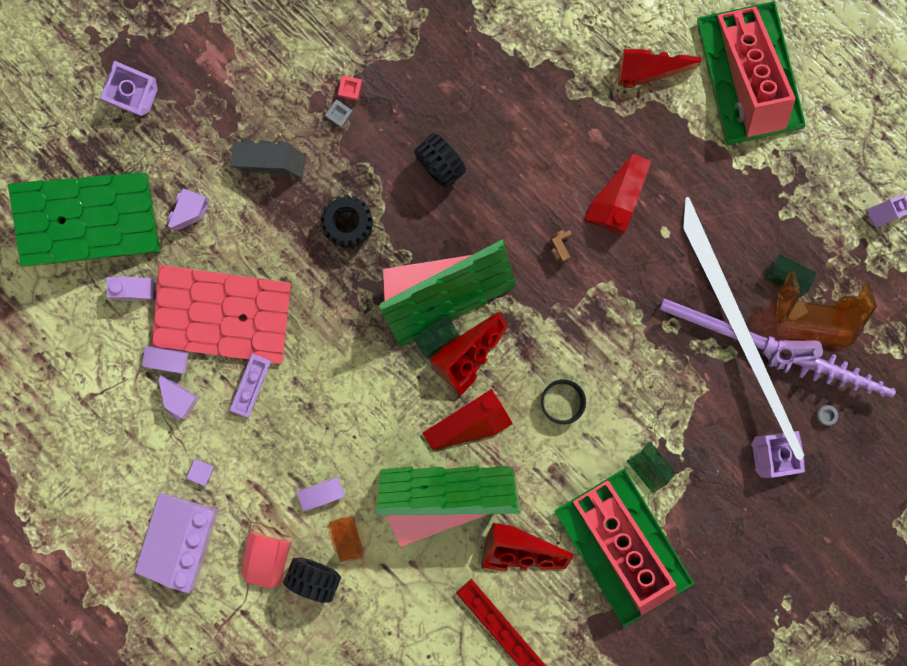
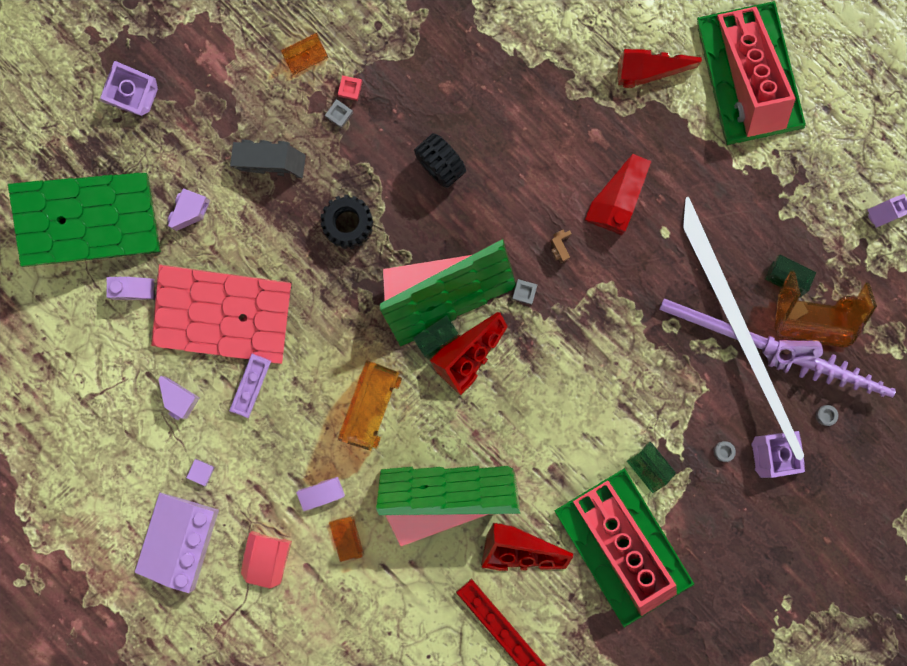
(165, 359): lavender slope -> none
(304, 54): none -> clear orange panel
(312, 580): black tyre -> none
(369, 406): none -> clear orange windscreen
(474, 421): red wedge -> none
(524, 292): none -> light grey tile
(582, 401): black tyre -> none
(724, 451): none -> light grey tile

